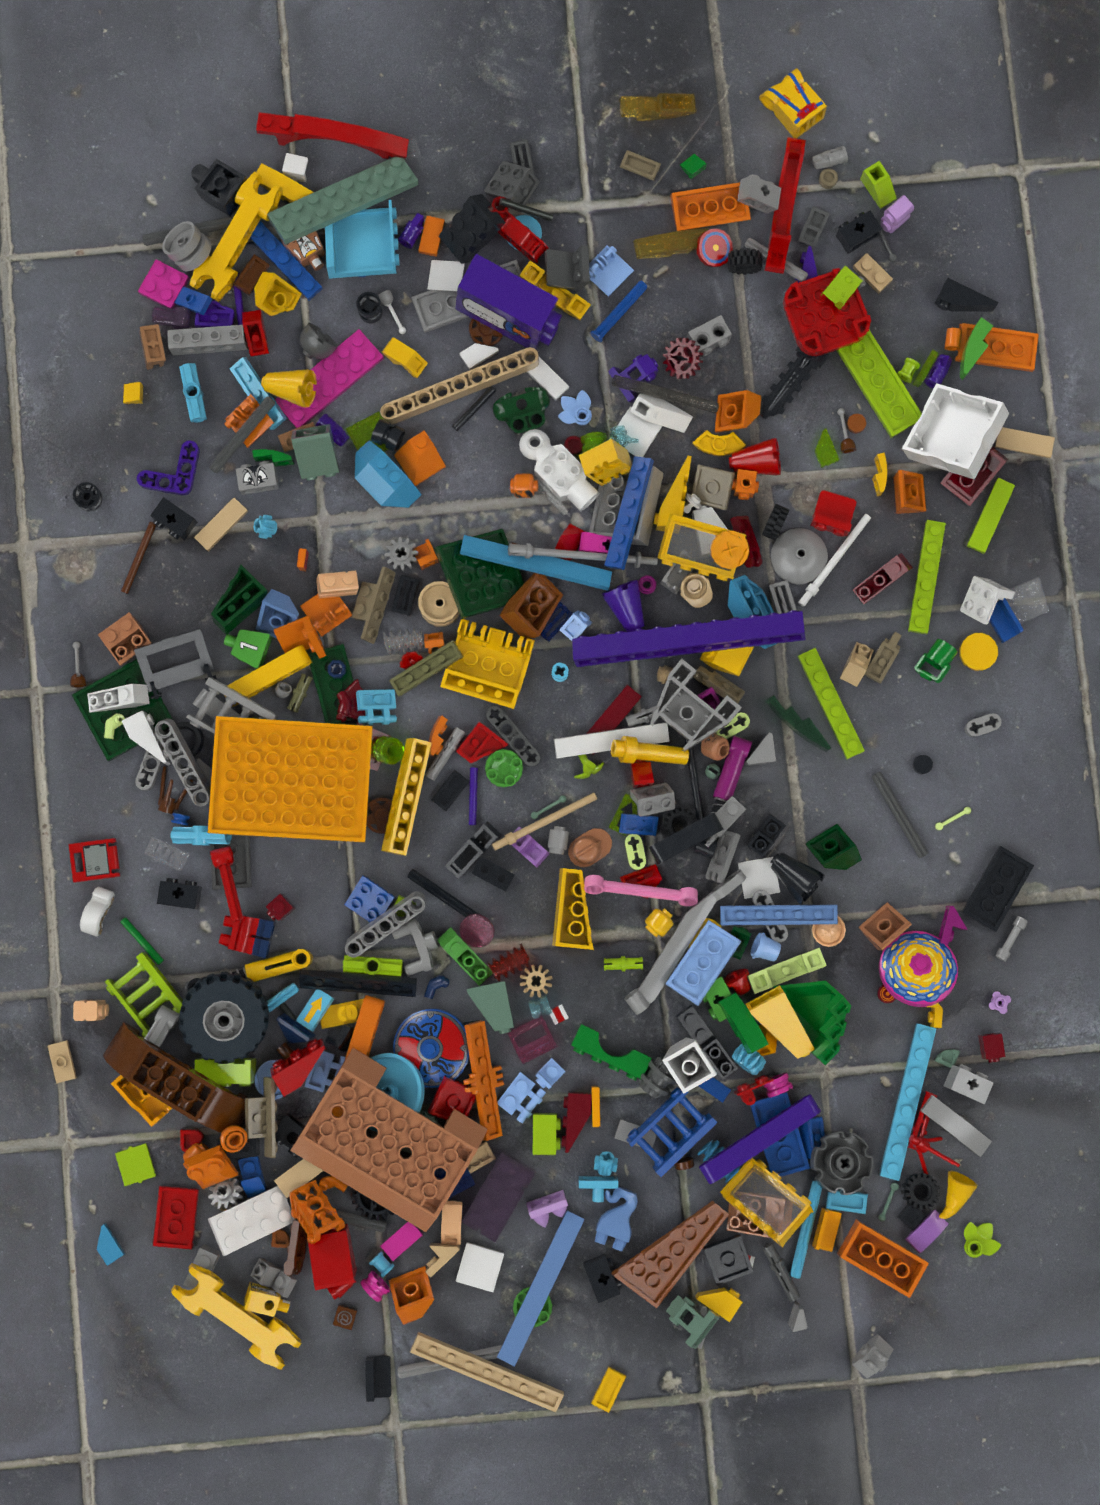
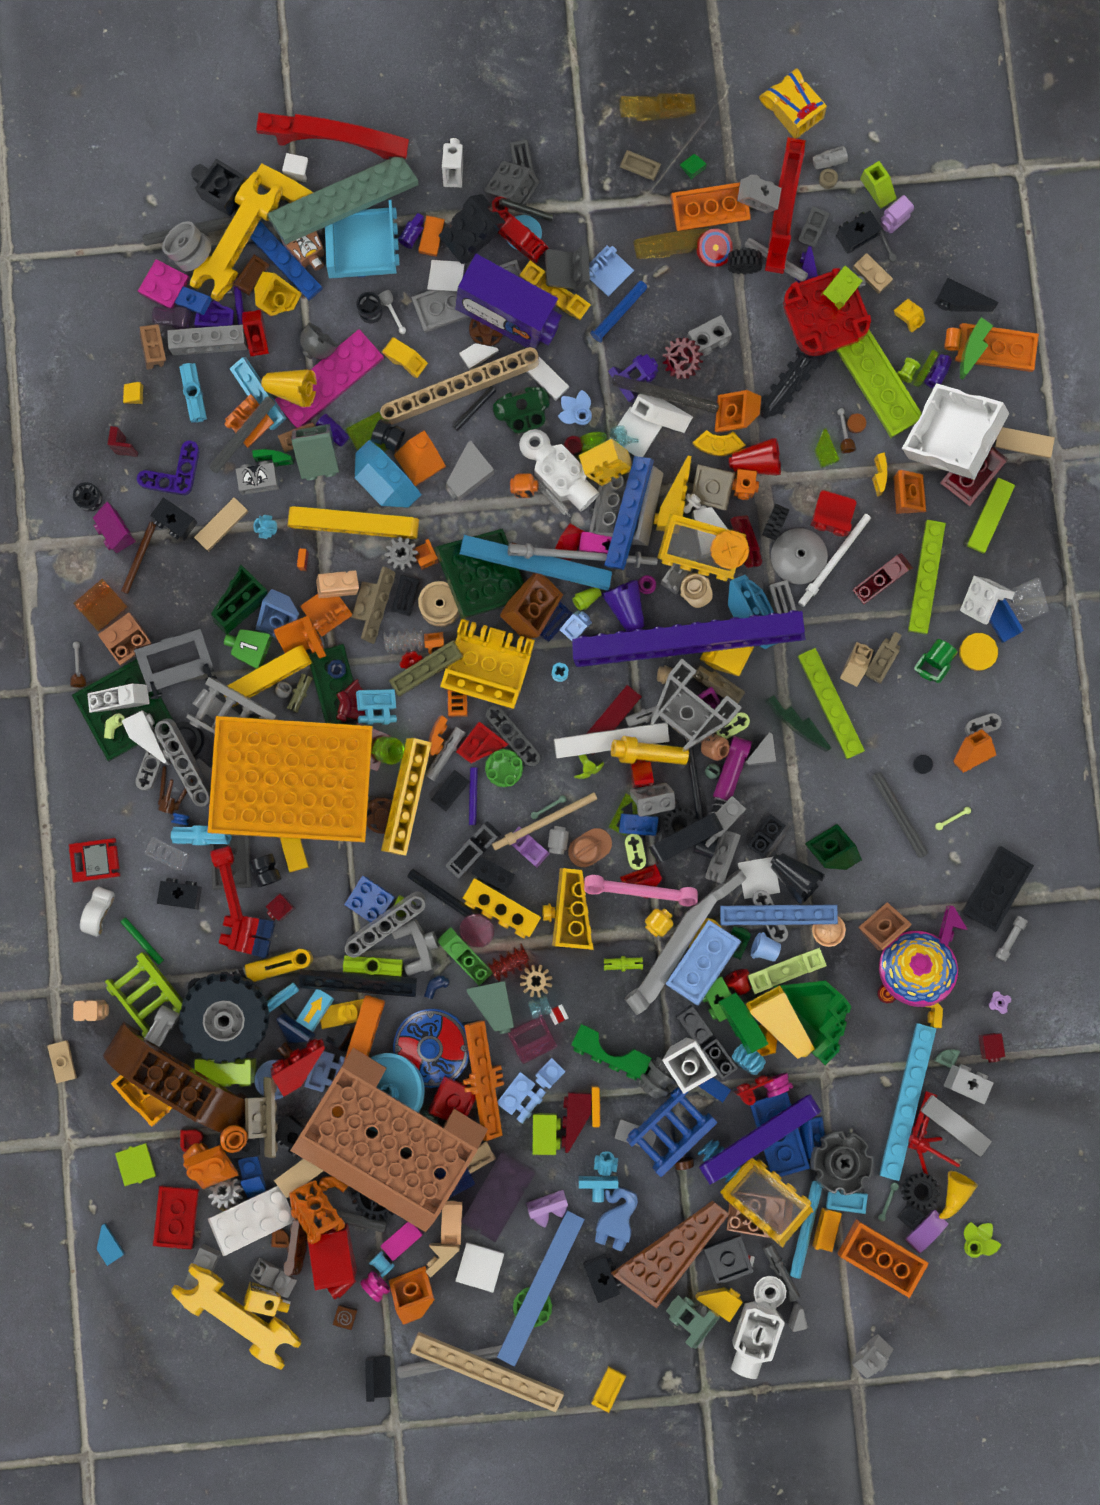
(100, 605): none -> clear orange hinge
(113, 528): none -> magenta slope
(117, 443): none -> dark red panel
(265, 870): none -> black wheel
(294, 854): none -> yellow tile
(353, 522): none -> yellow beam
(452, 160): none -> white torso
(457, 713): none -> orange slope
(468, 473): none -> light grey slope
(477, 889): none -> yellow brick
(548, 912): none -> yellow plate
(585, 598): none -> lime cone
(759, 1328): none -> white brick
(910, 314): none -> yellow bracket
(974, 751): none -> orange slope

